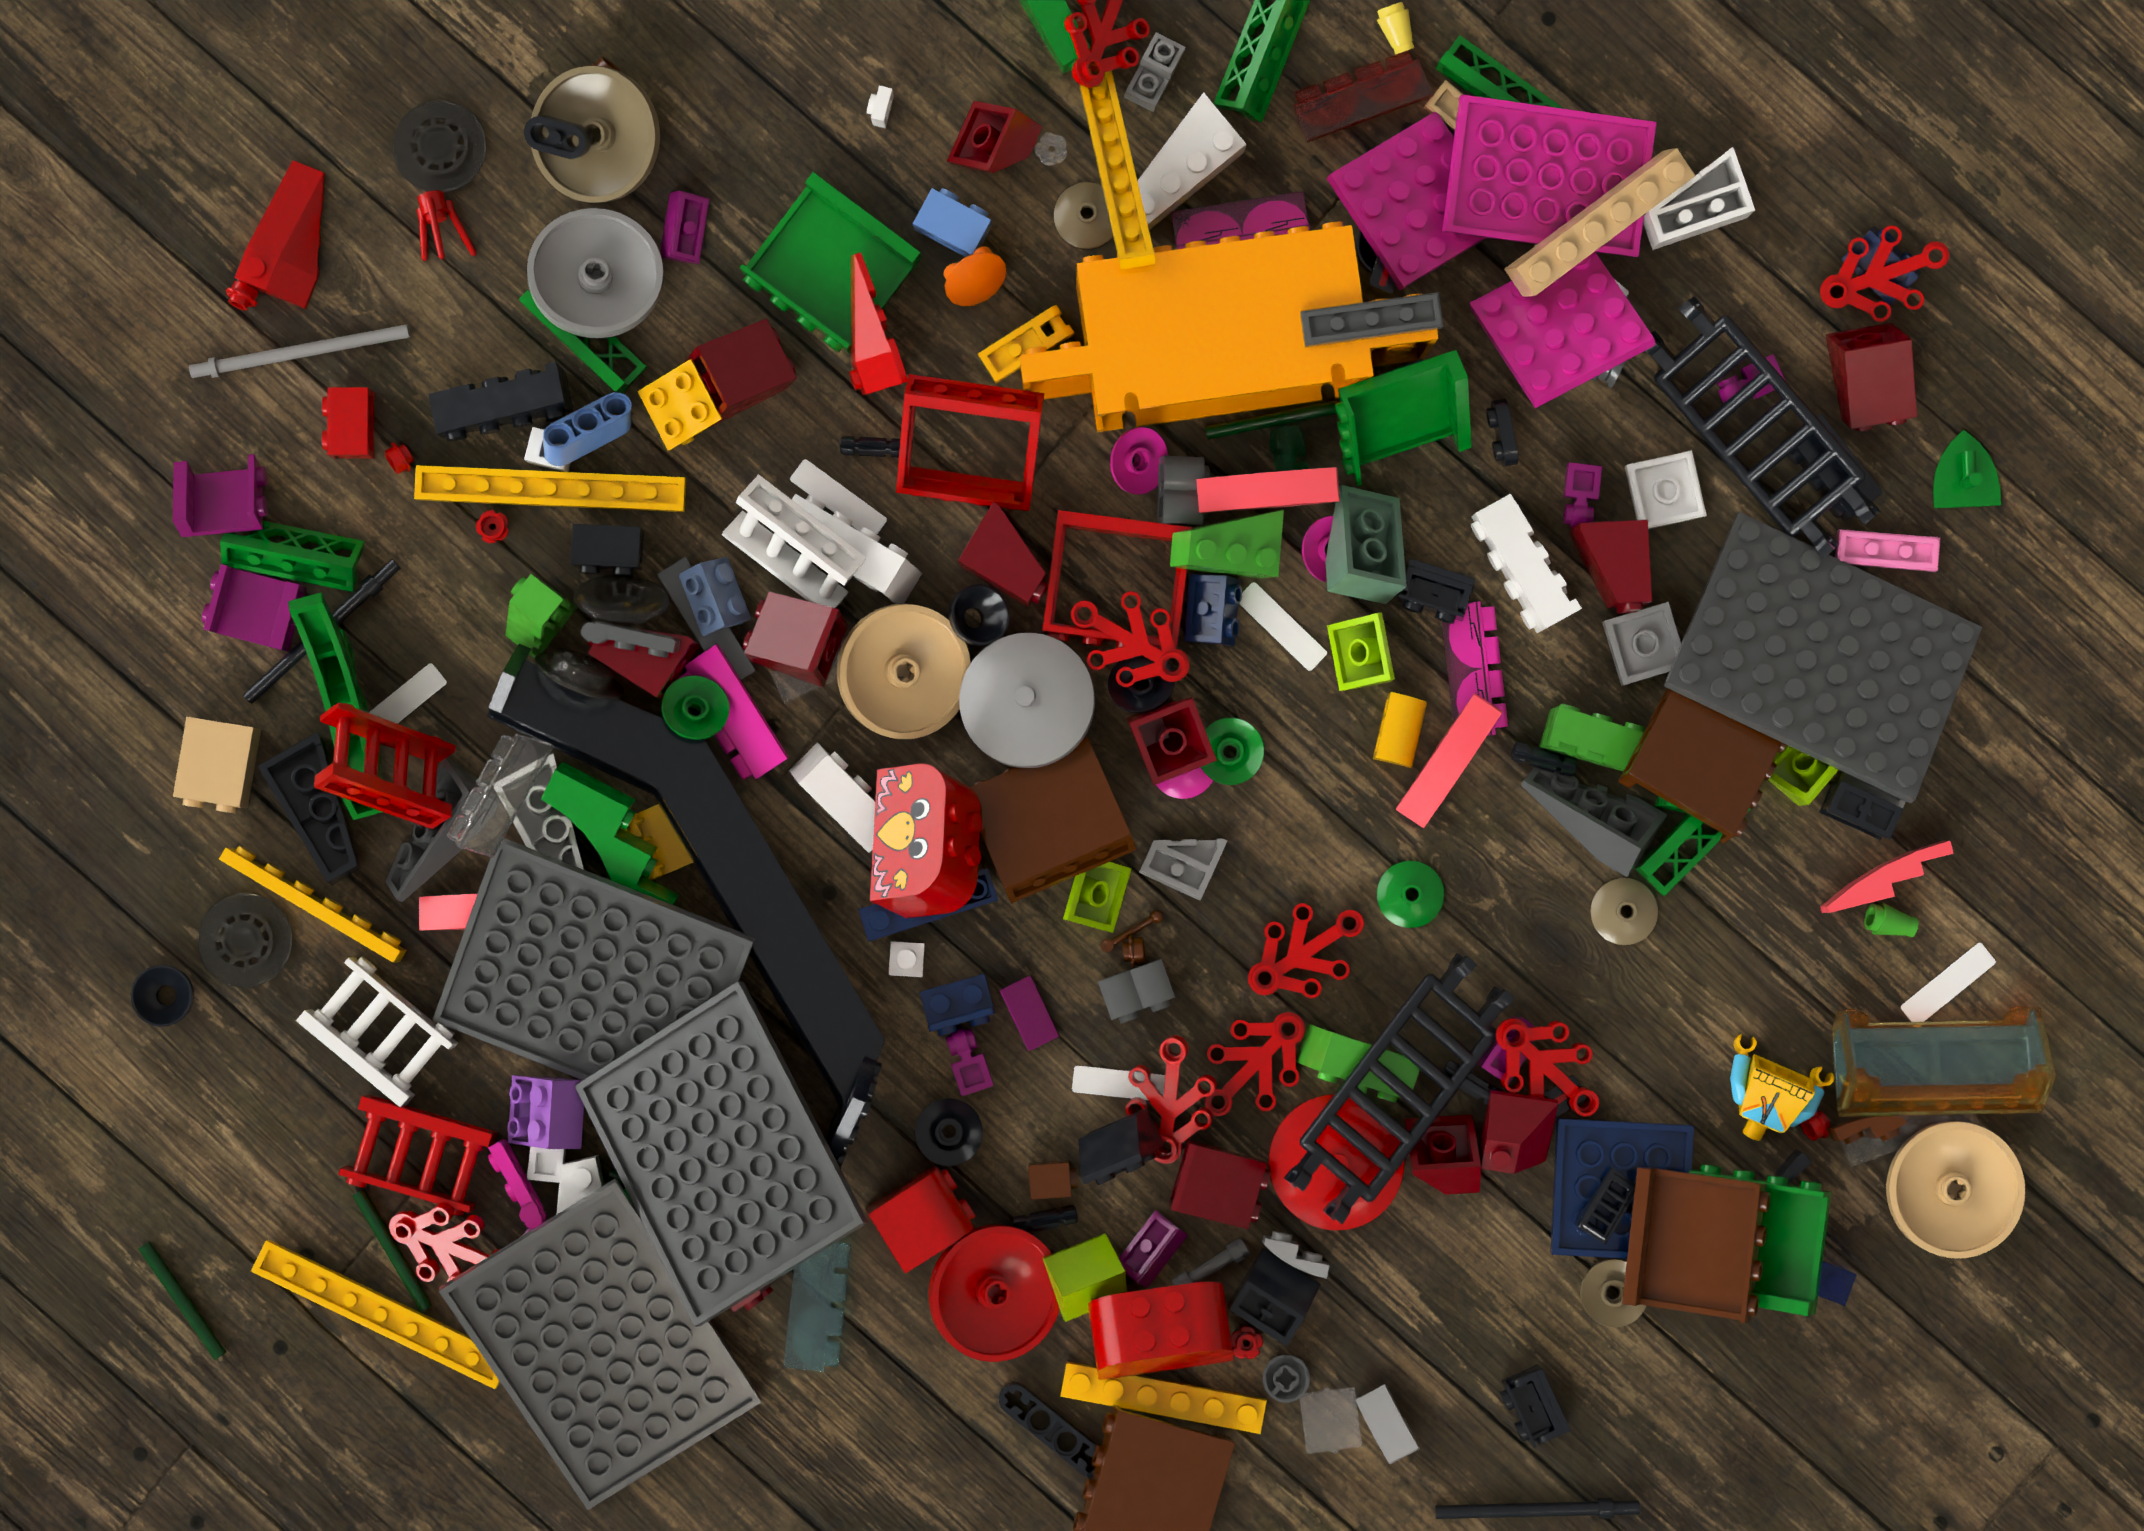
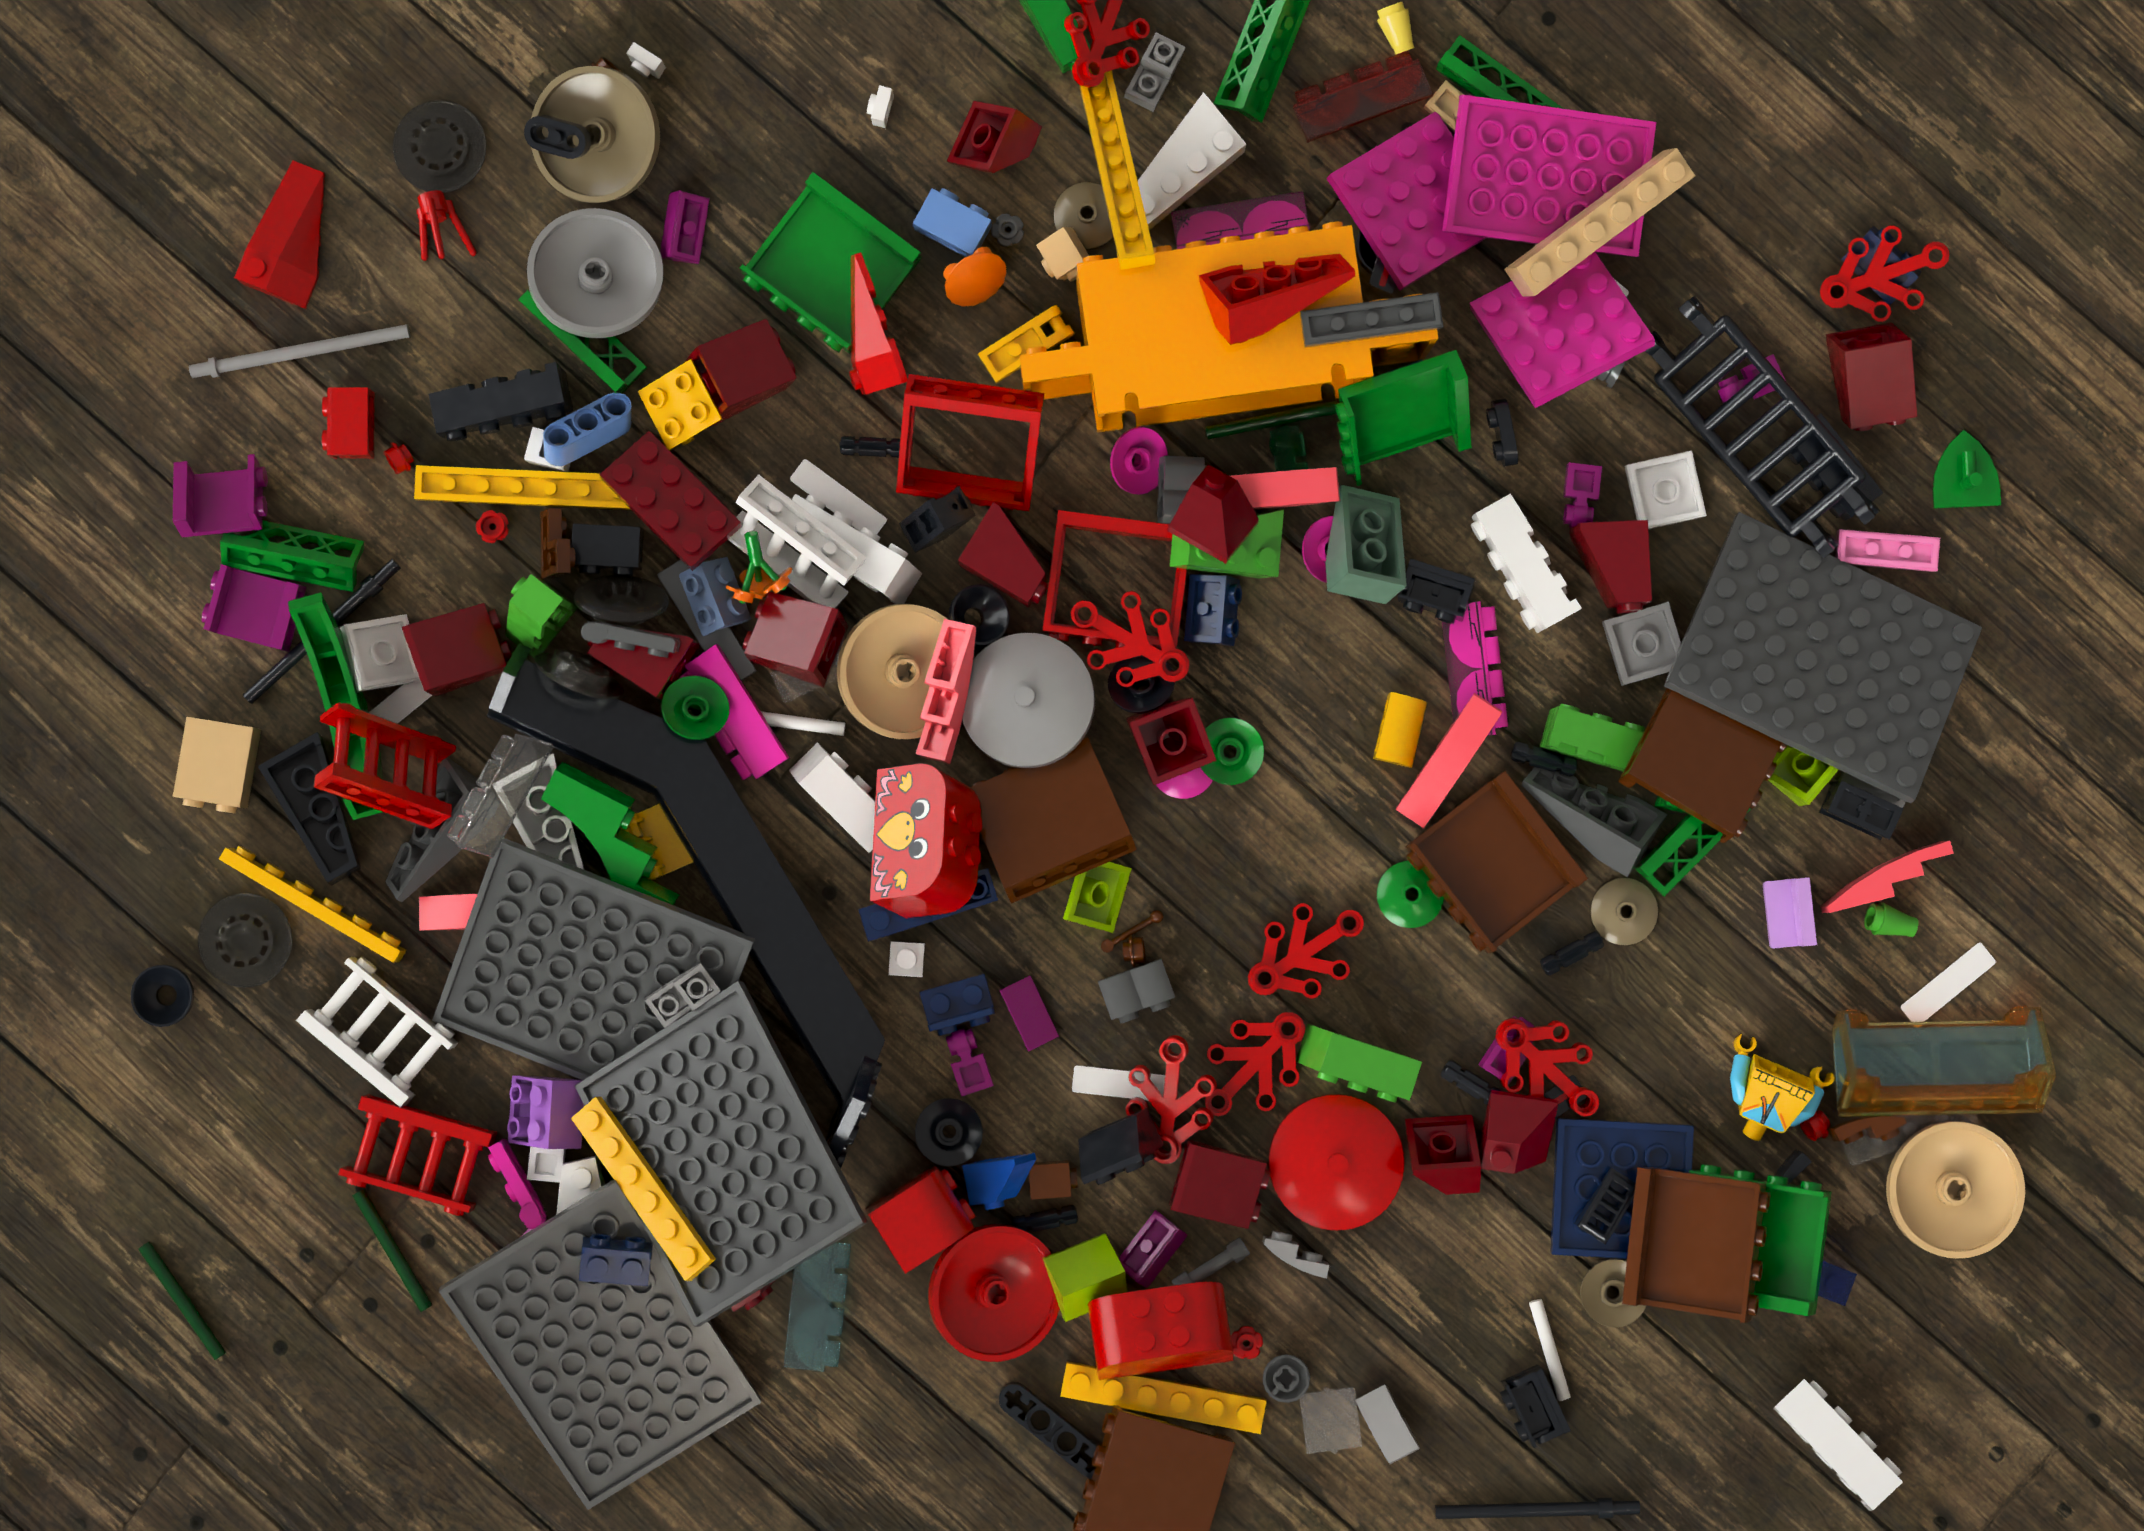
(242, 295): red plate -> none
(373, 1310): yellow plate -> none
(379, 653): none -> white tile
(442, 1242): plant -> none
(457, 648): none -> dark red slope
(556, 553): none -> reddish brown plate
(615, 1260): none -> dark blue bracket
(643, 1189): none -> yellow plate
(645, 62): none -> white plate
(670, 500): none -> dark red plate
(682, 994): none -> light grey slope
(759, 577): none -> plant
(804, 723): none -> white bar
(937, 519): none -> black hinge
(948, 690): none -> coral slope
(996, 1179): none -> blue slope
(1004, 238): none -> dark grey plate
(1047, 157): clear plate -> none
(1062, 253): none -> tan brick
(1183, 864): light grey wing -> none
(1214, 515): none -> dark red slope
(1259, 299): none -> red wedge
(1274, 1296): black slope -> none
(1282, 626): white sticker -> none
(1301, 1174): black bar -> none
(1361, 652): lime slope -> none
(1494, 863): none -> reddish brown panel
(1549, 1349): none -> white bar
(1572, 953): none -> black axle
(1702, 204): white wedge -> none
(1789, 913): none -> lavender panel
(1839, 1444): none -> white wedge

